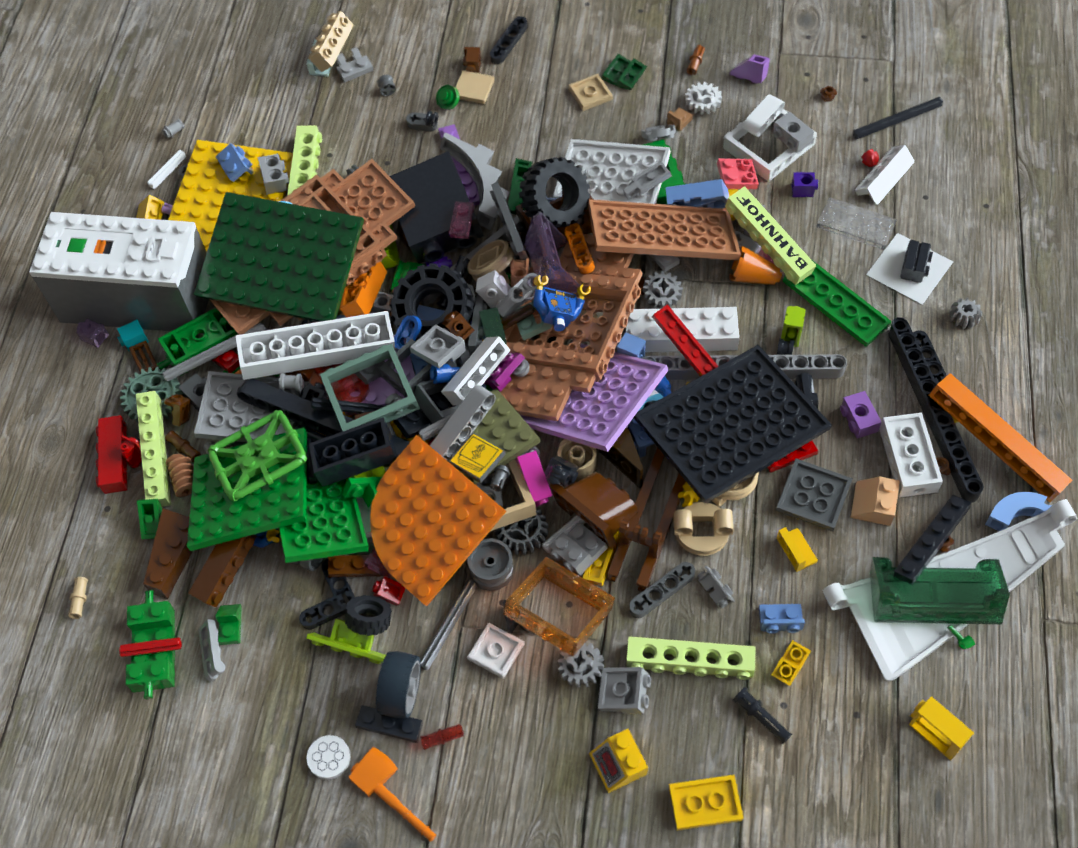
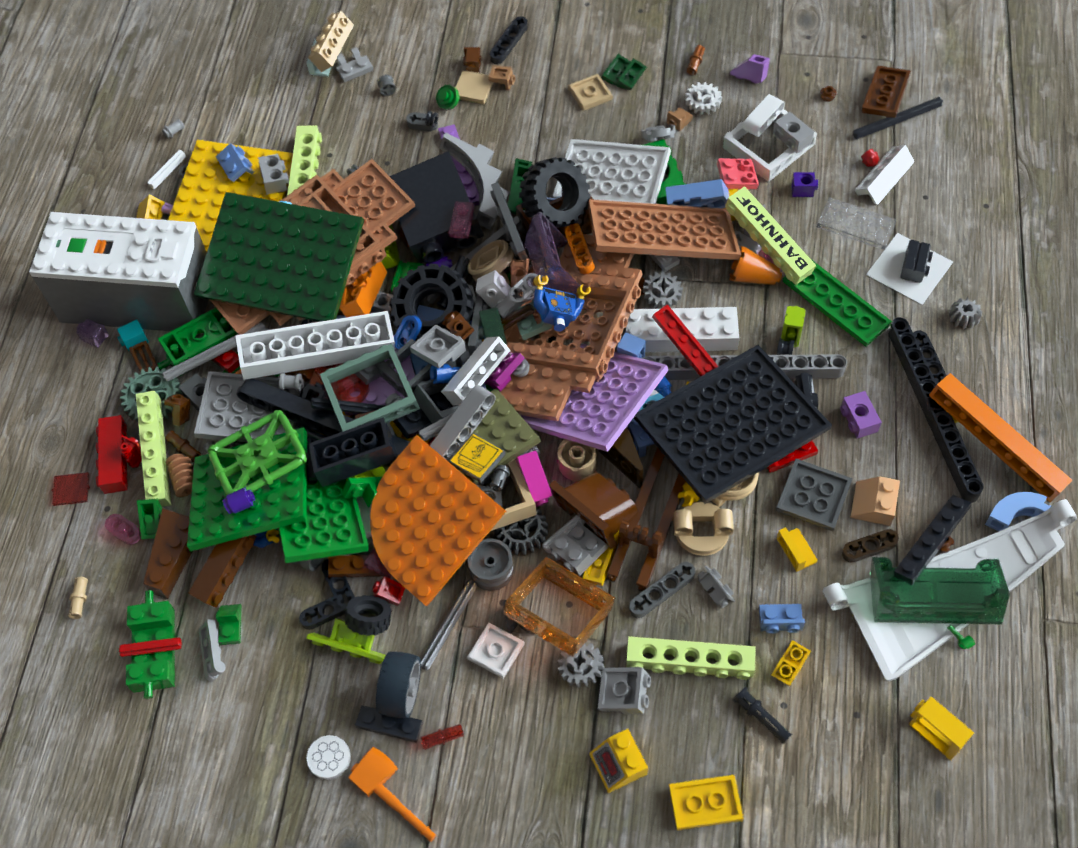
(70, 489): none -> clear red piece
(124, 530): none -> clear pink plate
(238, 500): none -> dark purple brick
(502, 75): none -> medium nougat bracket
(561, 471): black brick -> none
(647, 180): light grey hinge -> none
(876, 538): none -> dark brown beam
(886, 91): none -> reddish brown plate
(910, 454): white brick -> none
(944, 464): reddish brown plate -> none

